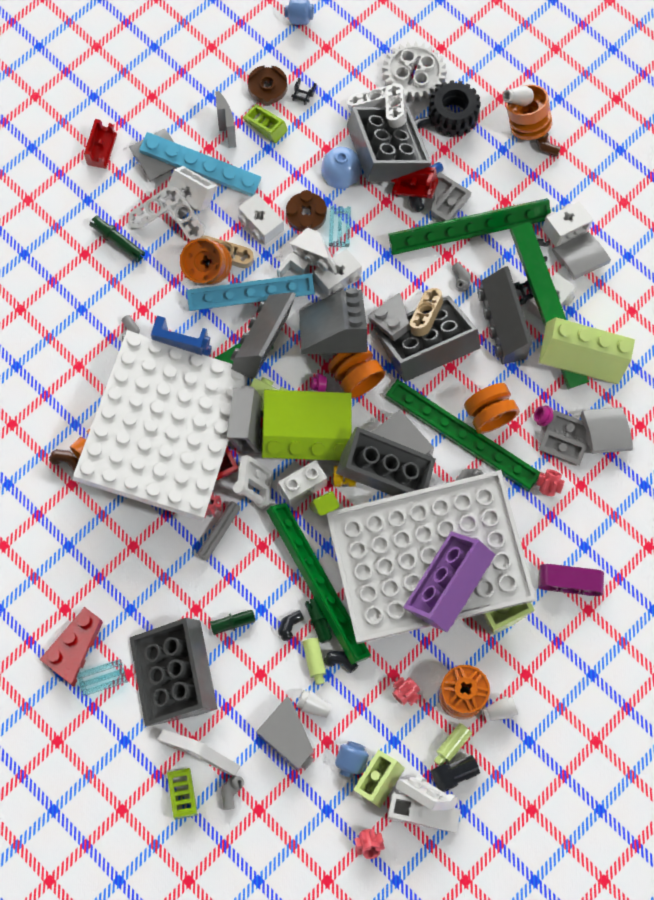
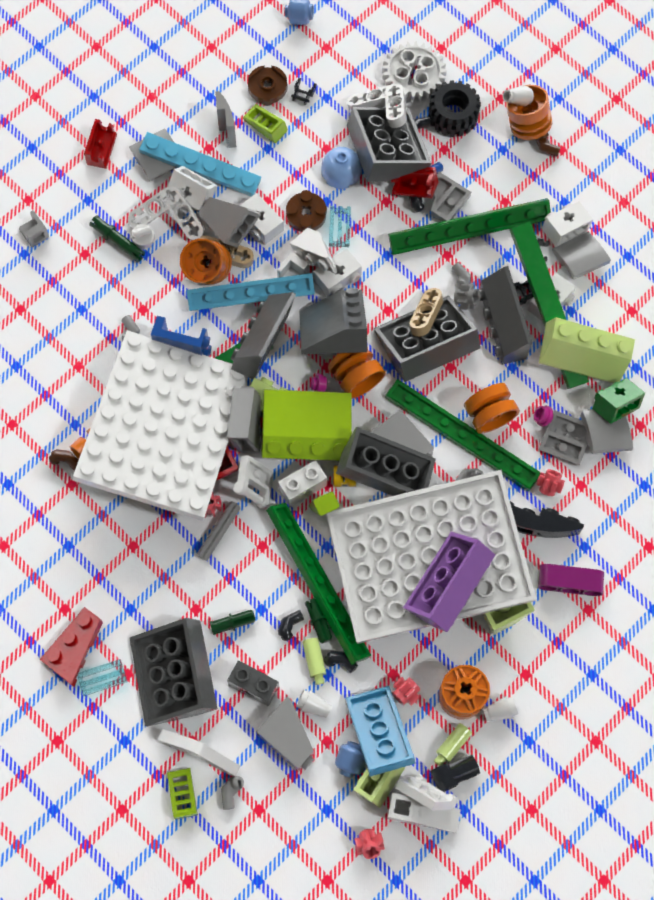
(34, 230): none -> light grey panel
(143, 236): none -> white piece
(228, 220): none -> light grey slope
(253, 683): none -> dark grey brick
(380, 731): none -> dark azure tile
(391, 318): light grey wing -> none
(467, 296): none -> light grey gear
(546, 524): none -> black slope
(618, 400): none -> green brick

